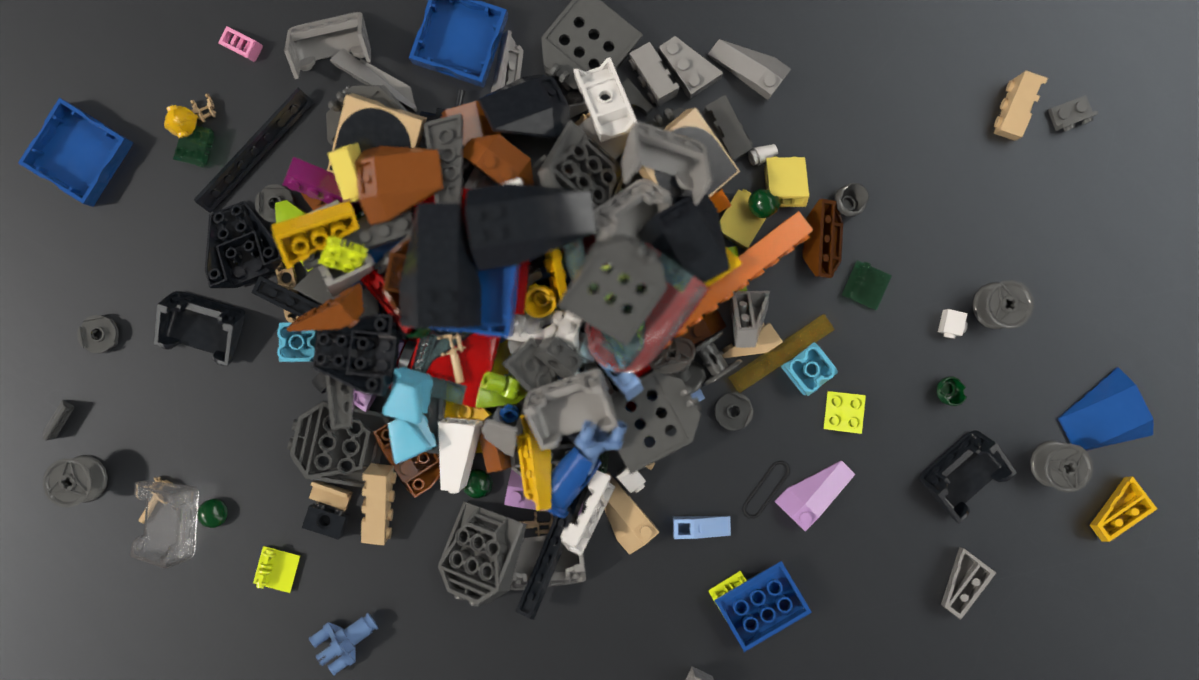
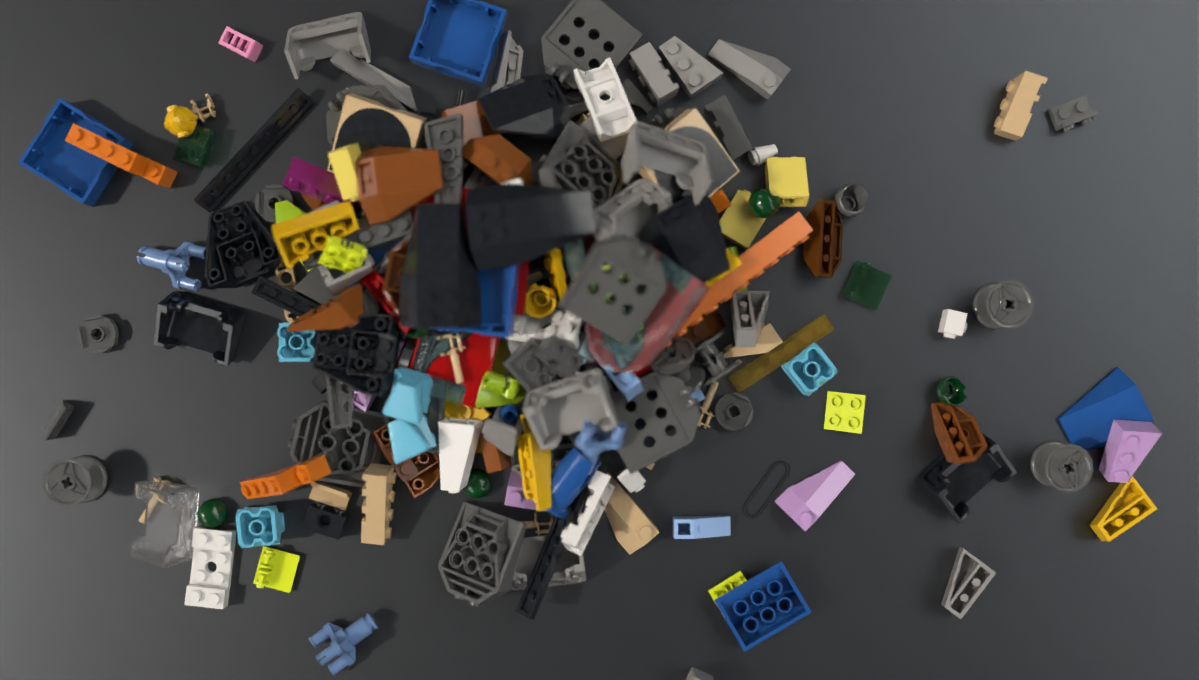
(121, 156): none -> orange arch
(174, 263): none -> medium blue wheel
(208, 587): none -> white piece
(259, 526): none -> medium azure piece
(286, 478): none -> orange arch
(706, 404): none -> tan piece
(957, 433): none -> dark orange wedge
(1127, 448): none -> lavender wedge

